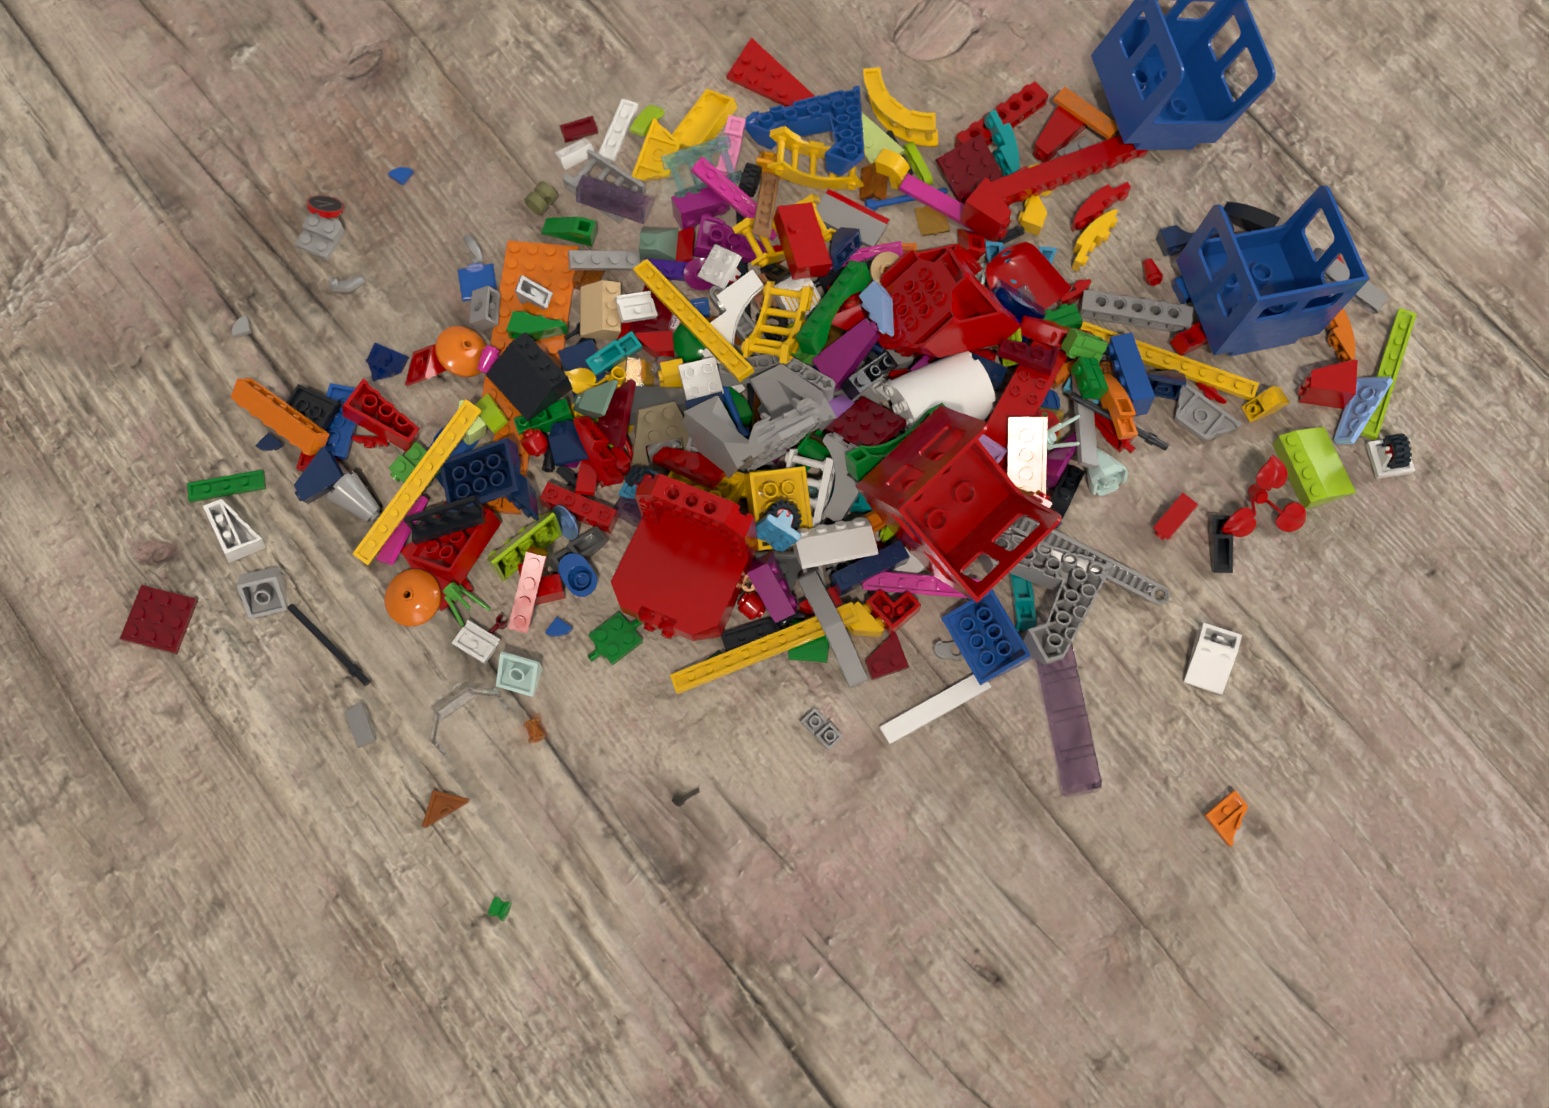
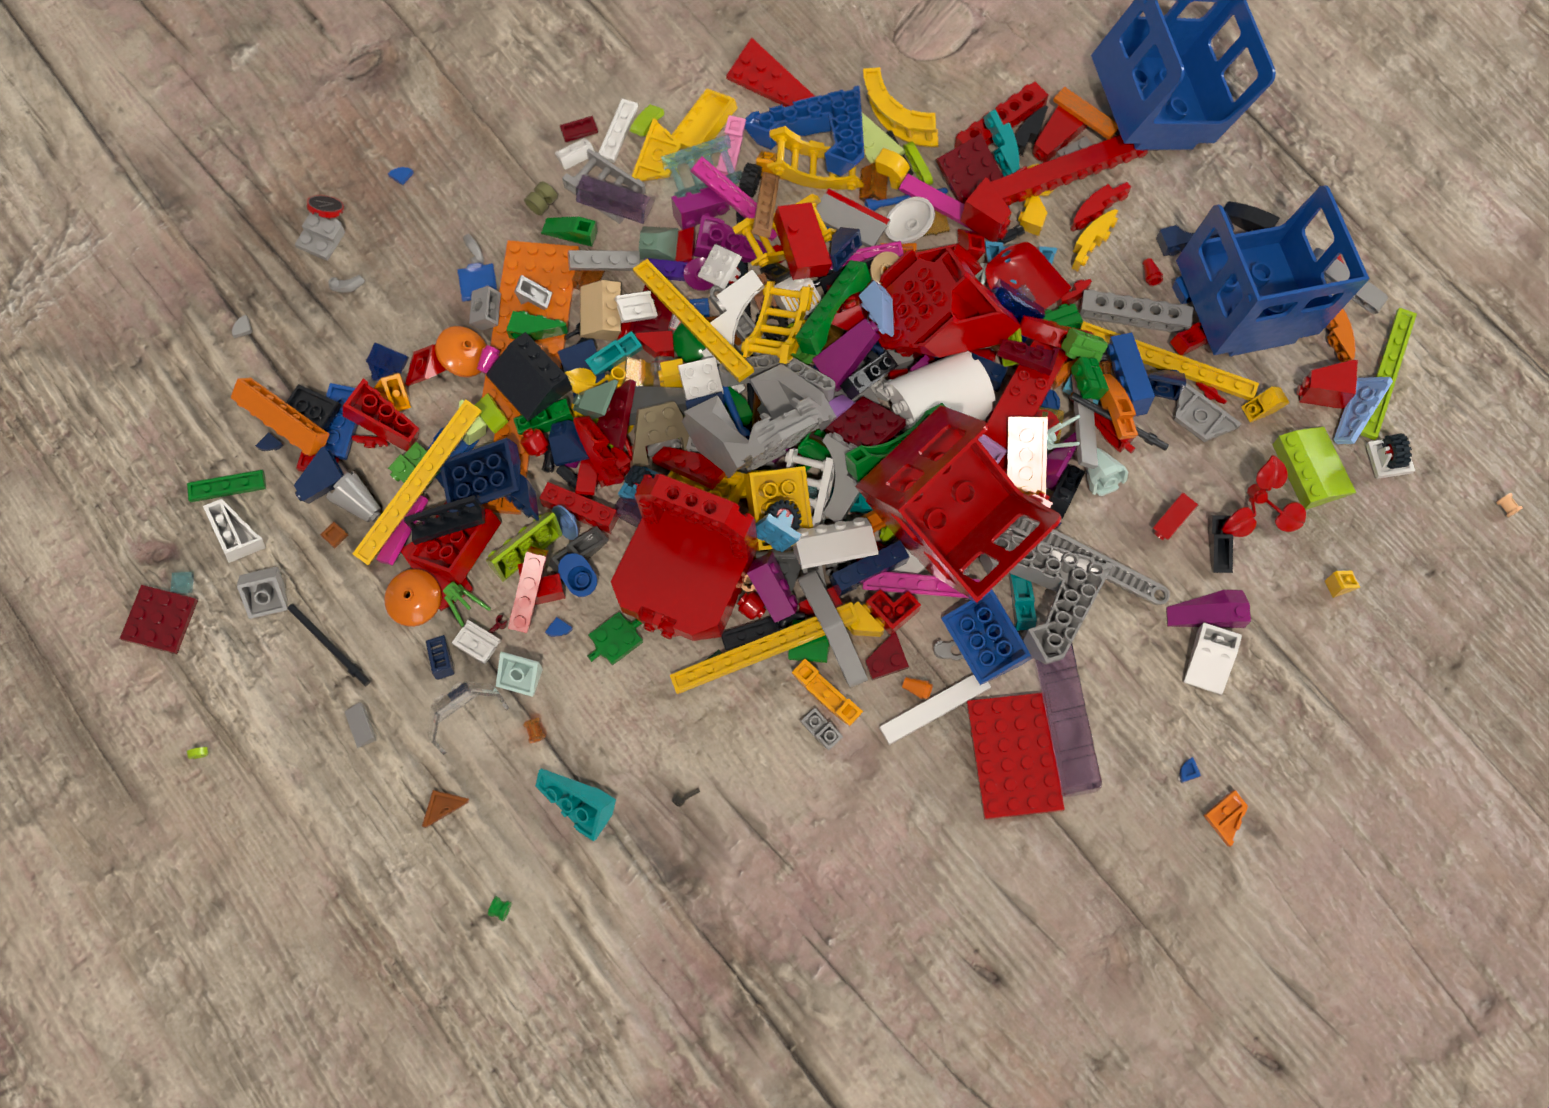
(182, 582): none -> clear light blue plate
(196, 753): none -> lime tile
(334, 534): none -> dark orange tile
(394, 390): none -> light orange slope
(444, 668): none -> dark blue slope
(583, 804): none -> teal wedge
(826, 693): none -> light orange slope
(910, 220): none -> white dish
(918, 687): none -> orange cone
(1014, 756): none -> red plate
(1030, 130): none -> black slope
(1189, 771): none -> blue tile
(1218, 609): none -> magenta wedge
(1341, 583): none -> yellow slope
(1509, 505): none -> light nougat bush

